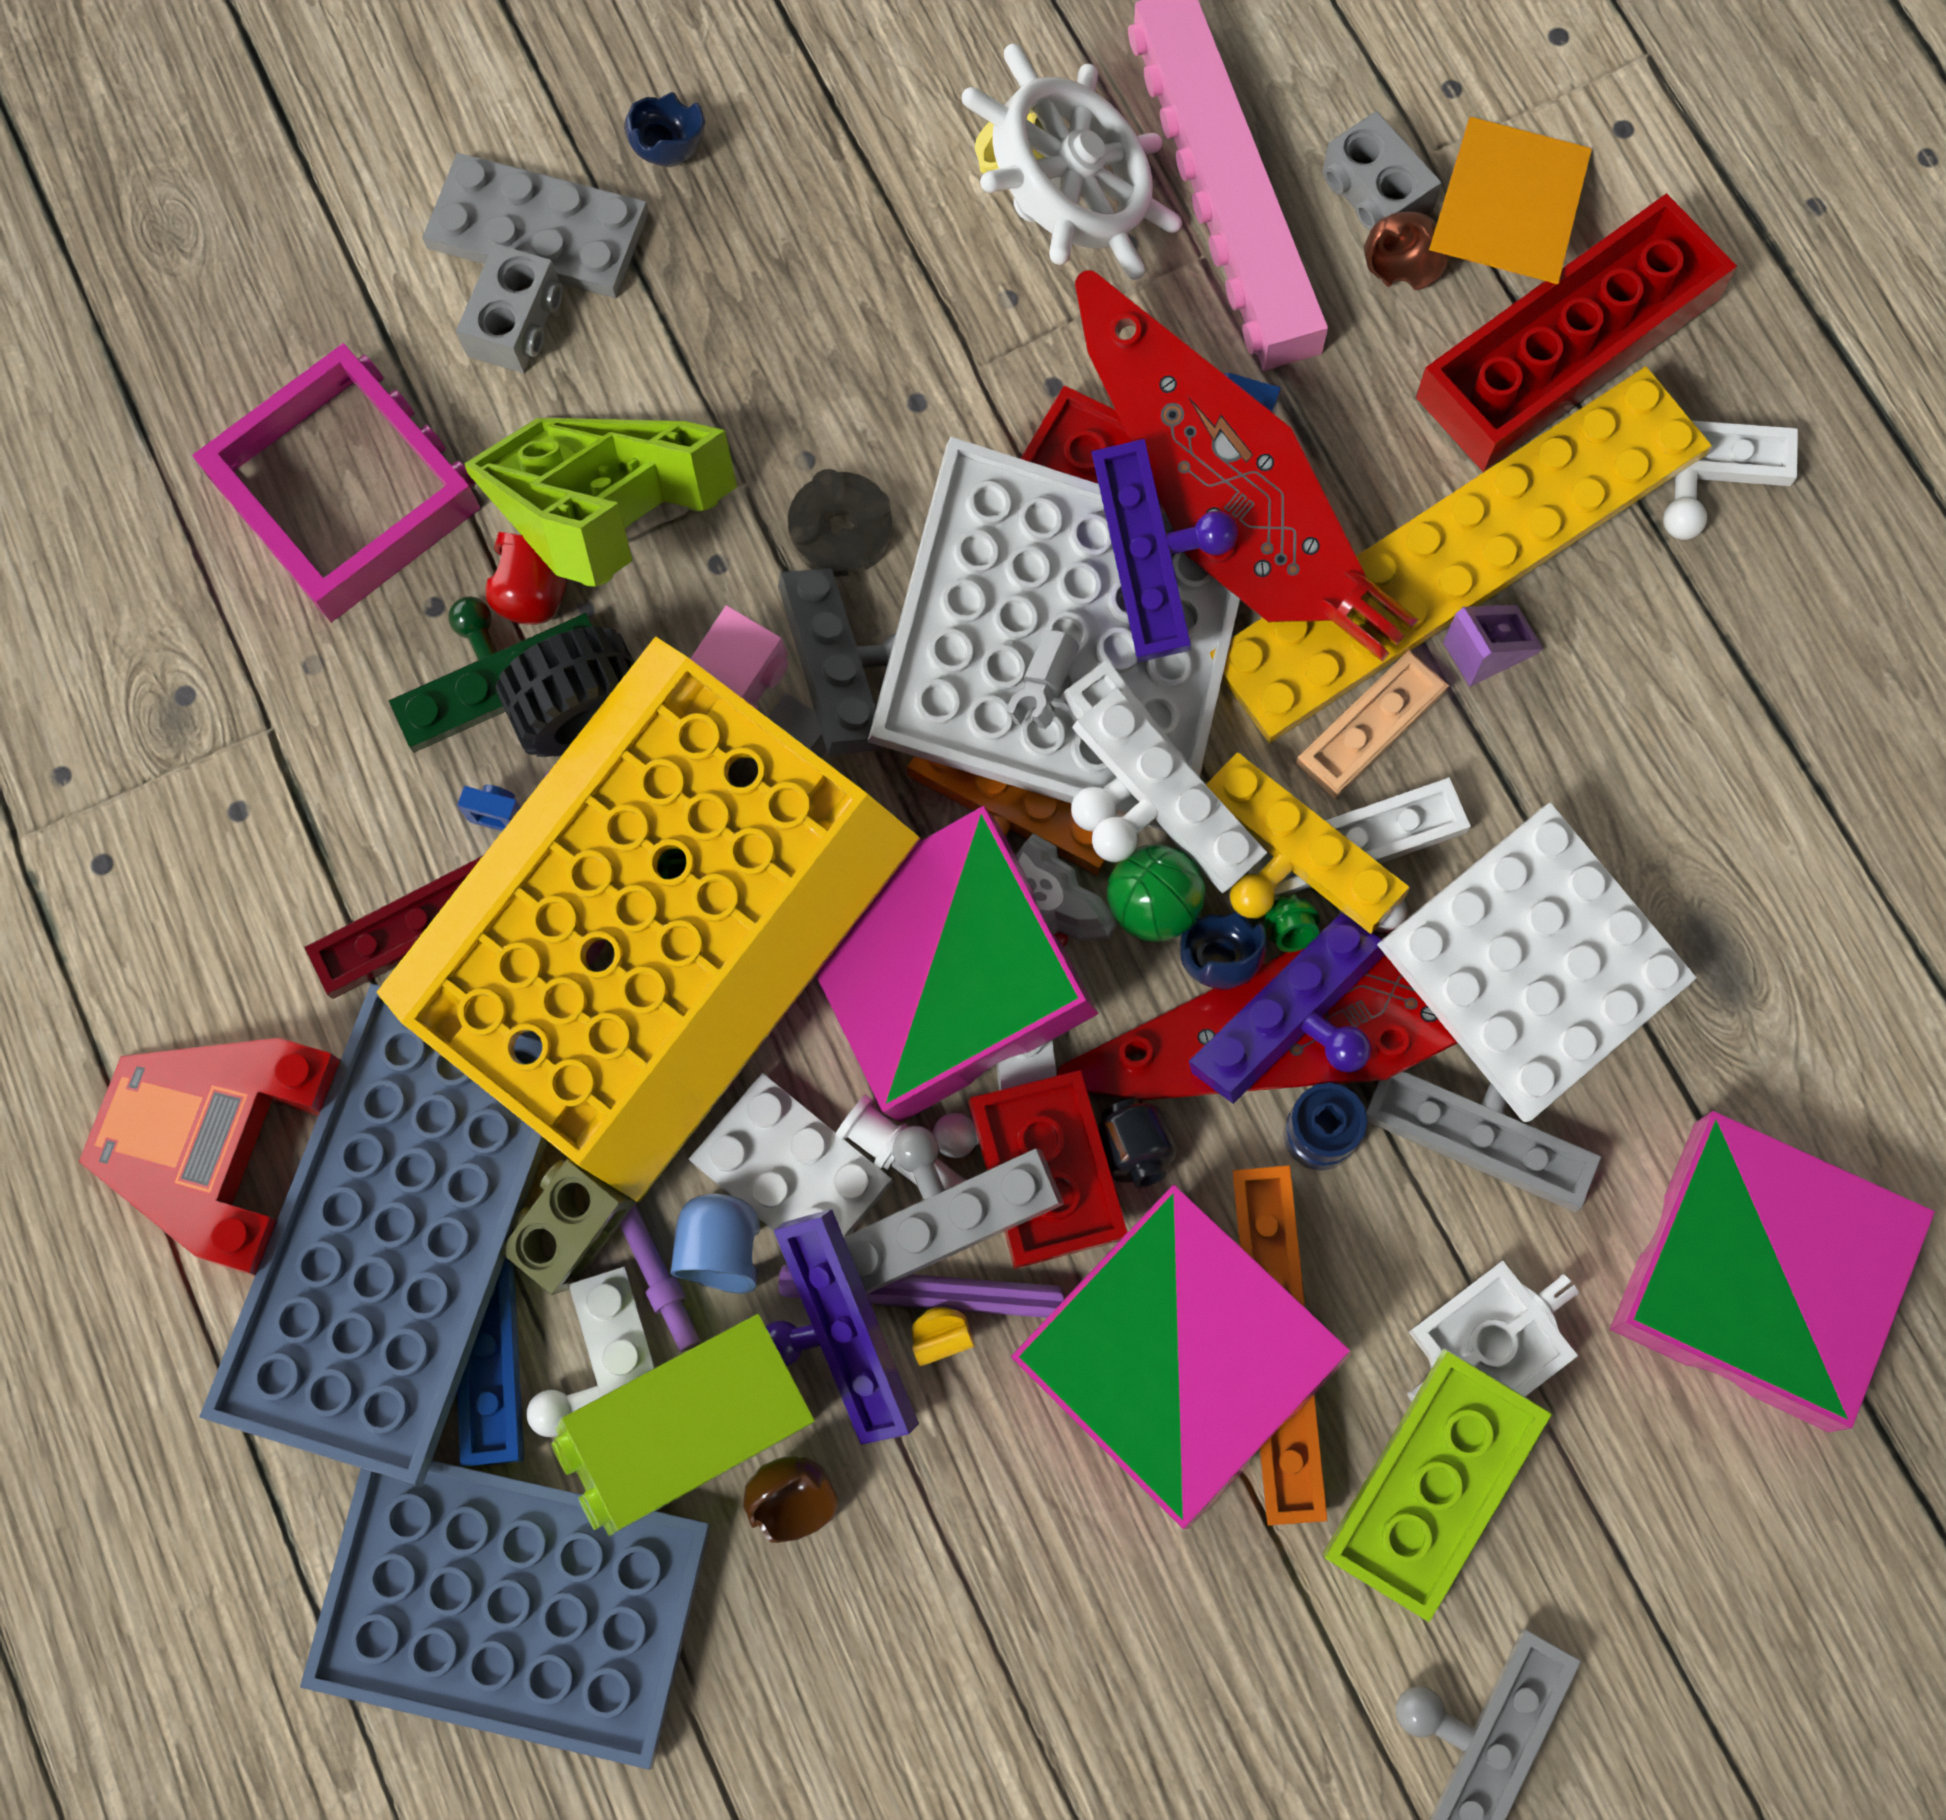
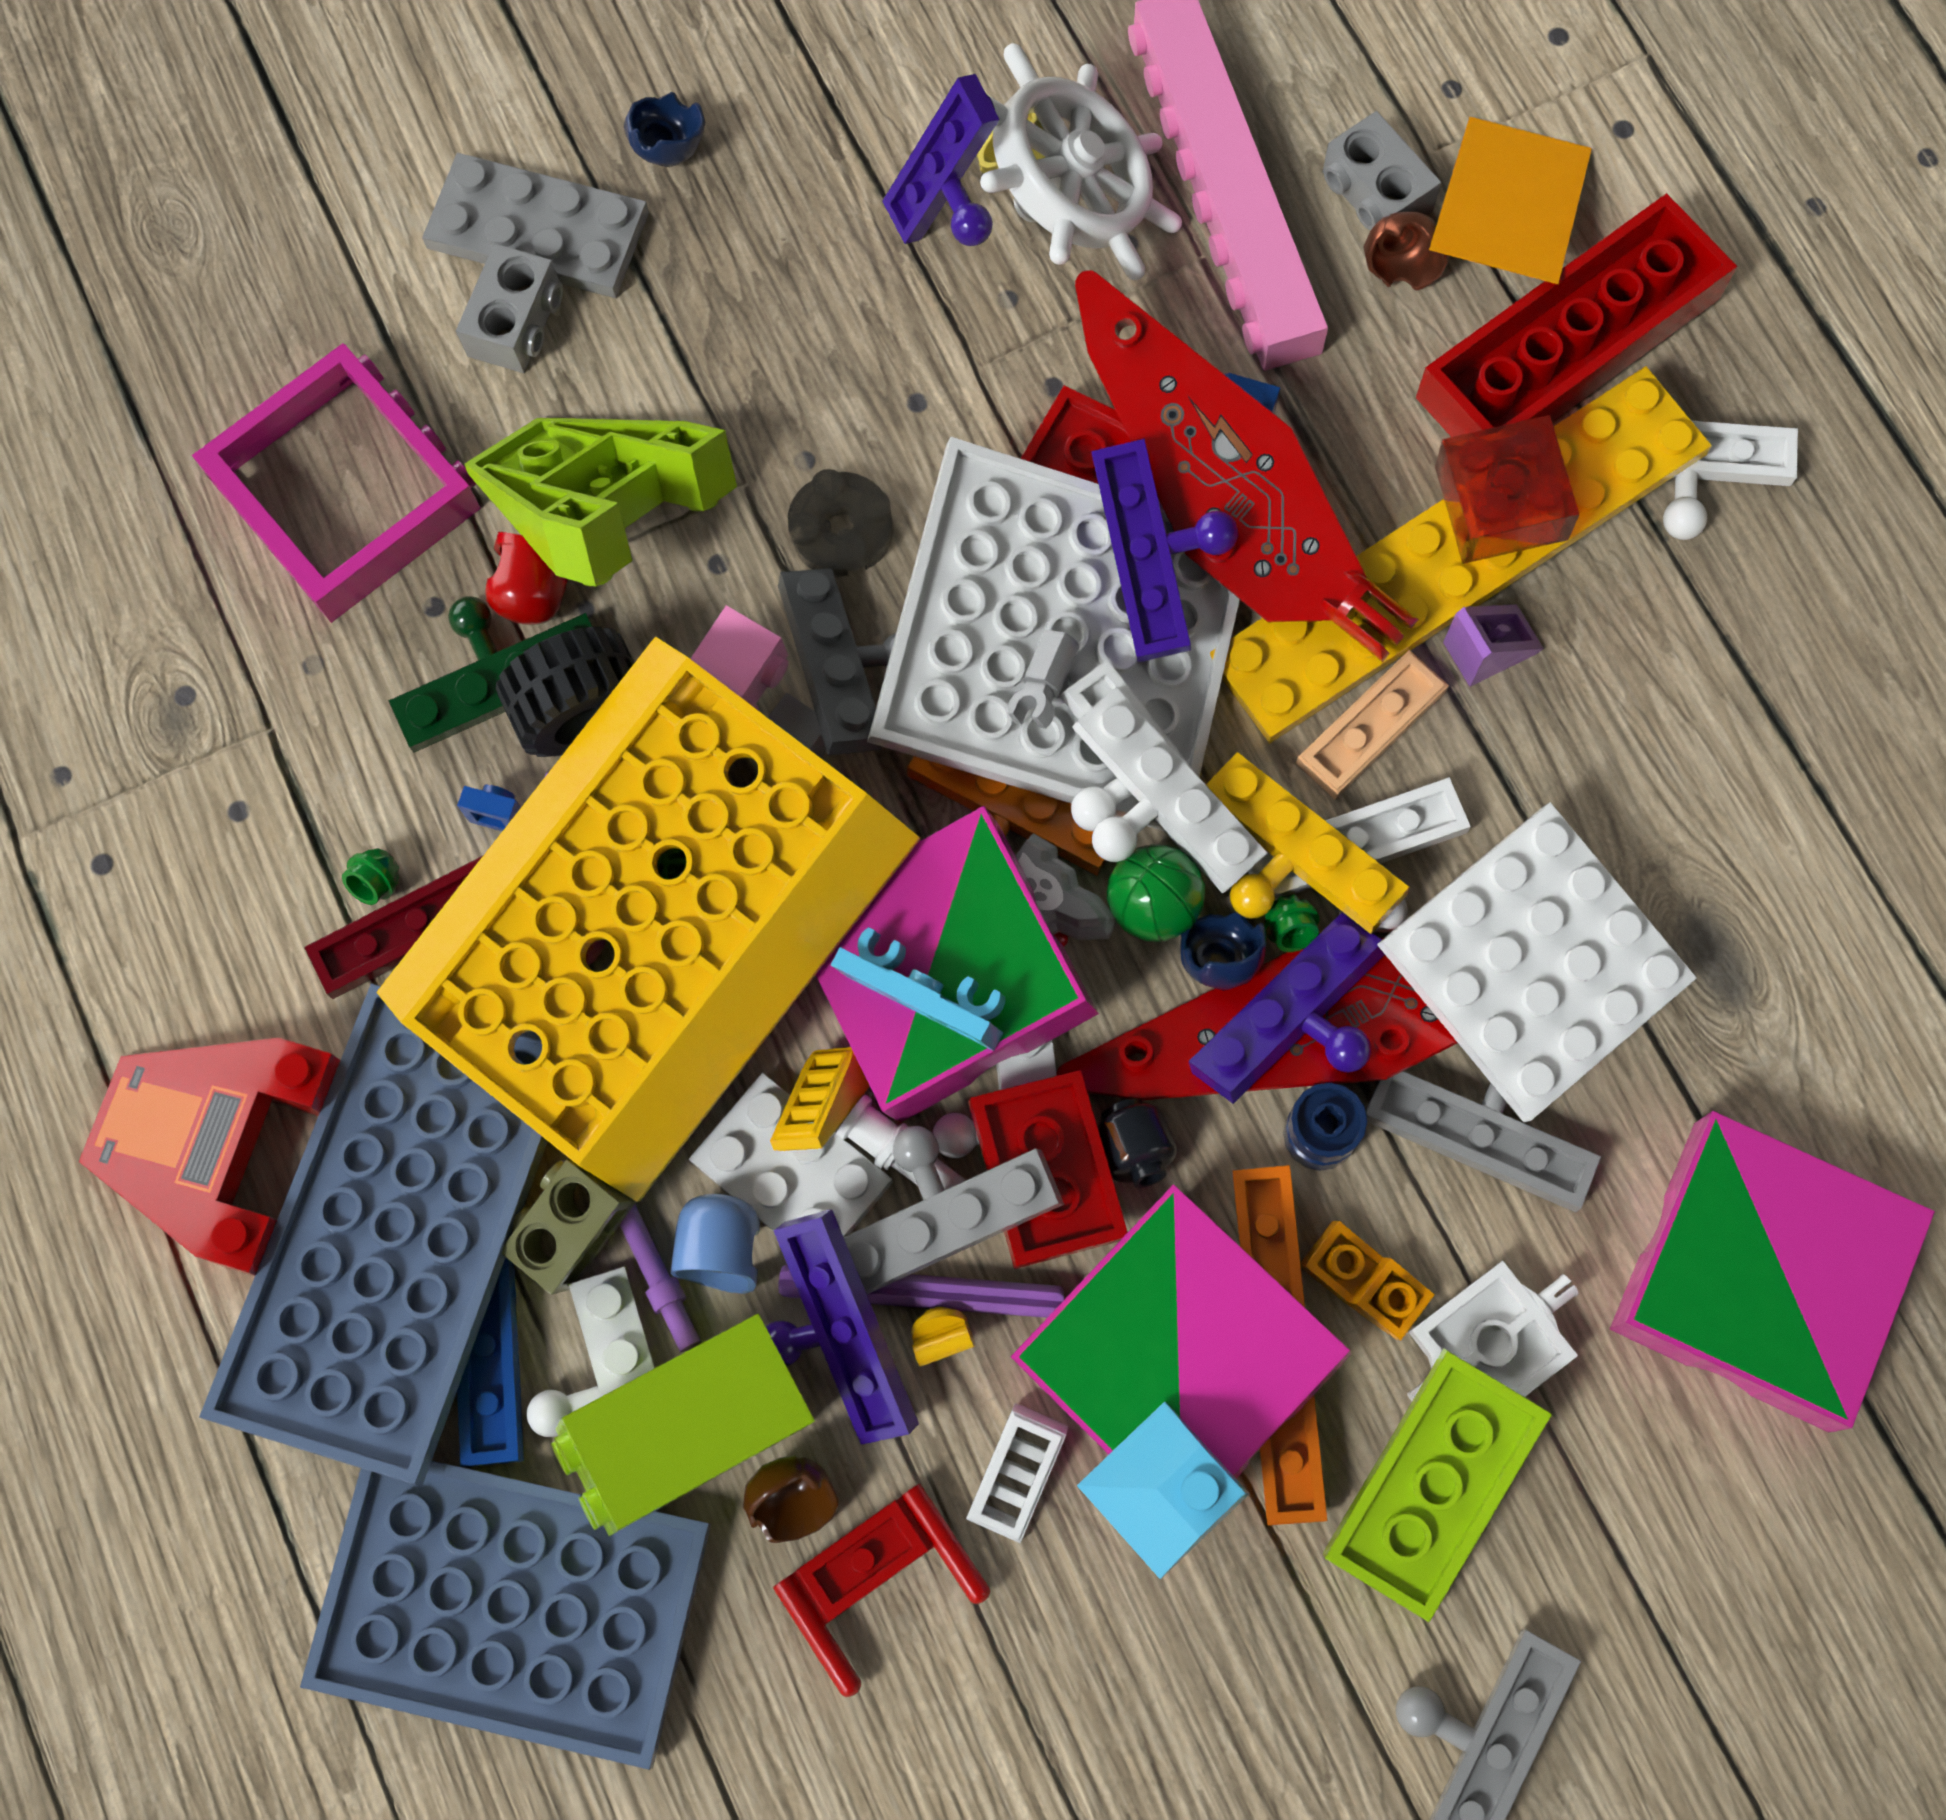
(371, 876): none -> green plate
(822, 1095): none -> yellow slope
(861, 1565): none -> red plate
(921, 991): none -> medium azure plate
(939, 163): none -> dark purple plate
(997, 1520): none -> white slope
(1163, 1490): none -> medium azure slope
(1366, 1280): none -> light orange slope
(1506, 489): none -> clear red brick

